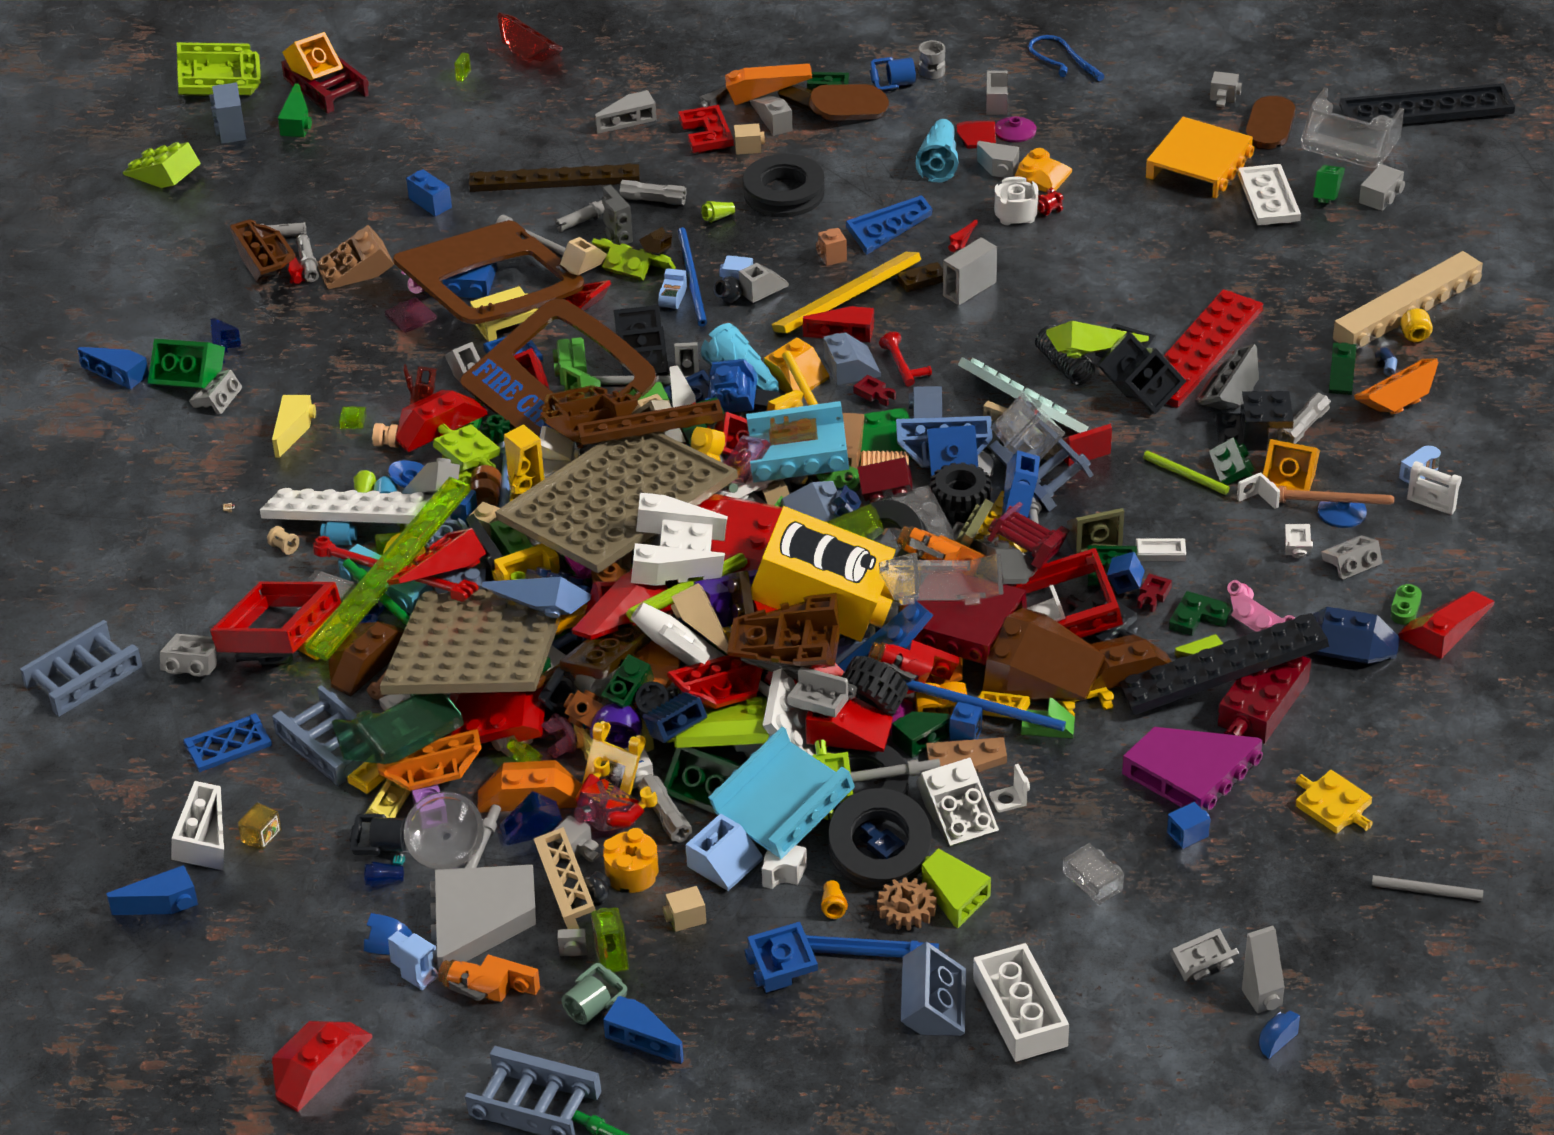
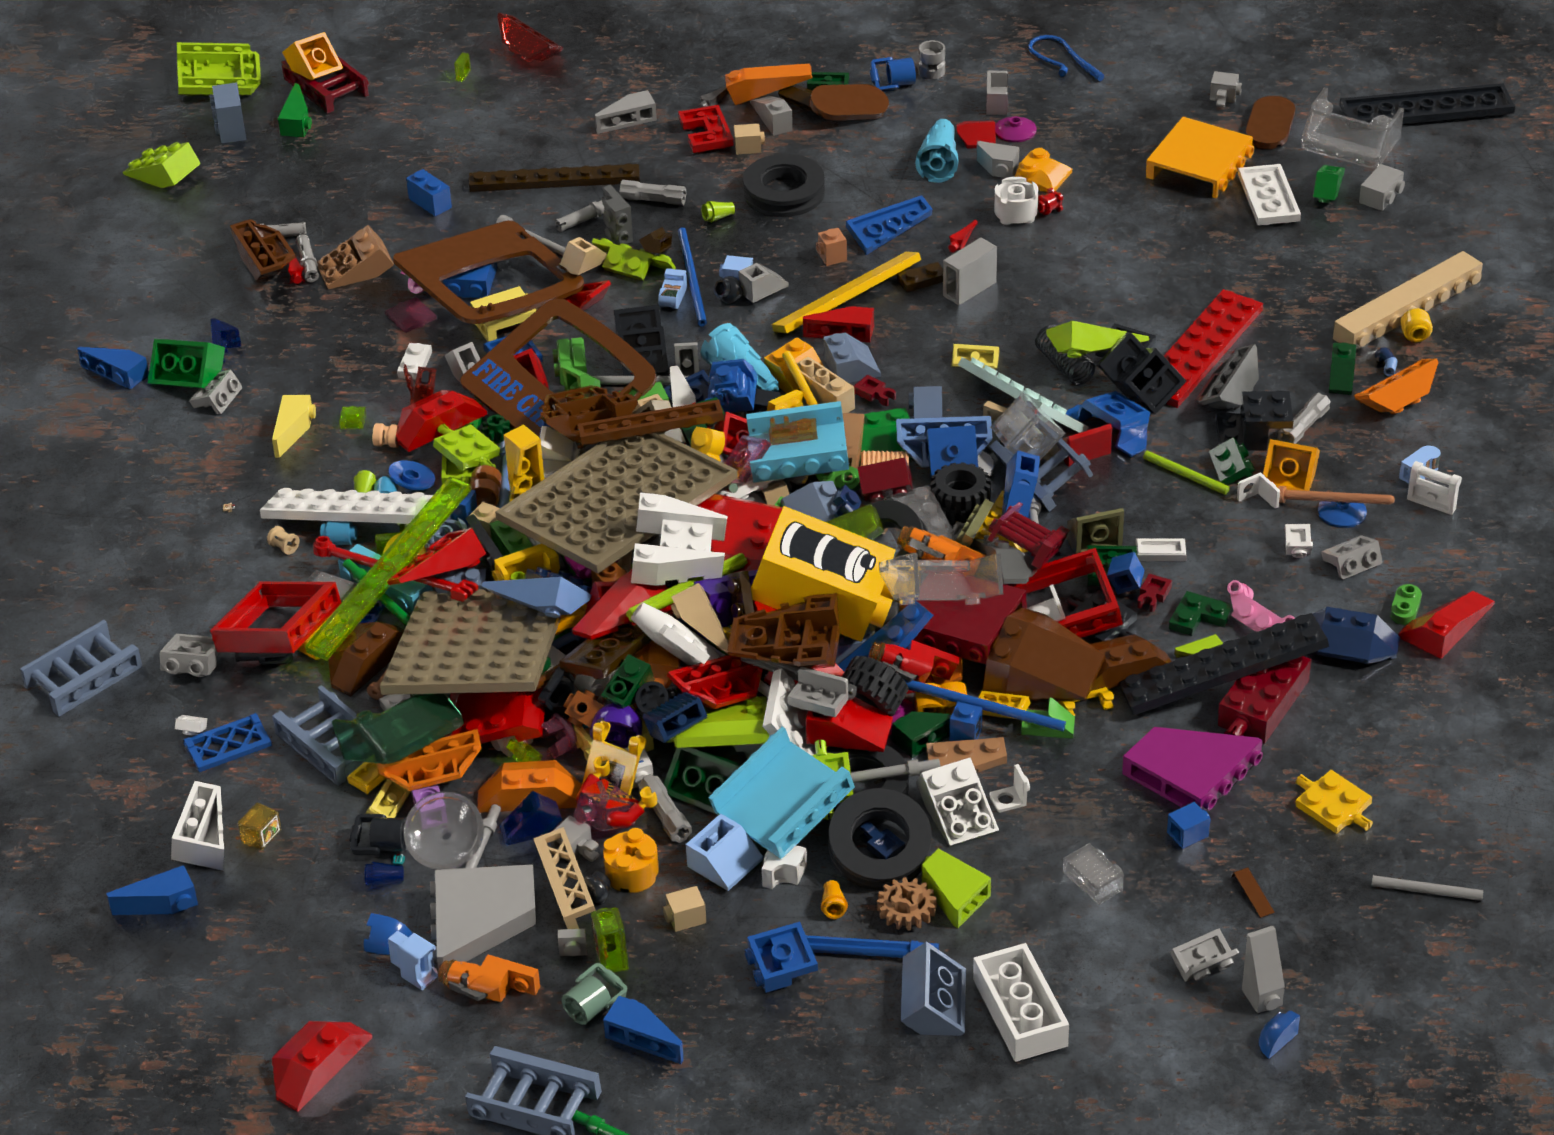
(190, 724): none -> white plate
(415, 356): none -> white plate
(432, 477): light grey slope -> none
(826, 385): none -> tan slope
(891, 341): red piece -> none
(986, 354): none -> light yellow slope
(1122, 414): none -> blue piece
(1253, 892): none -> reddish brown piece

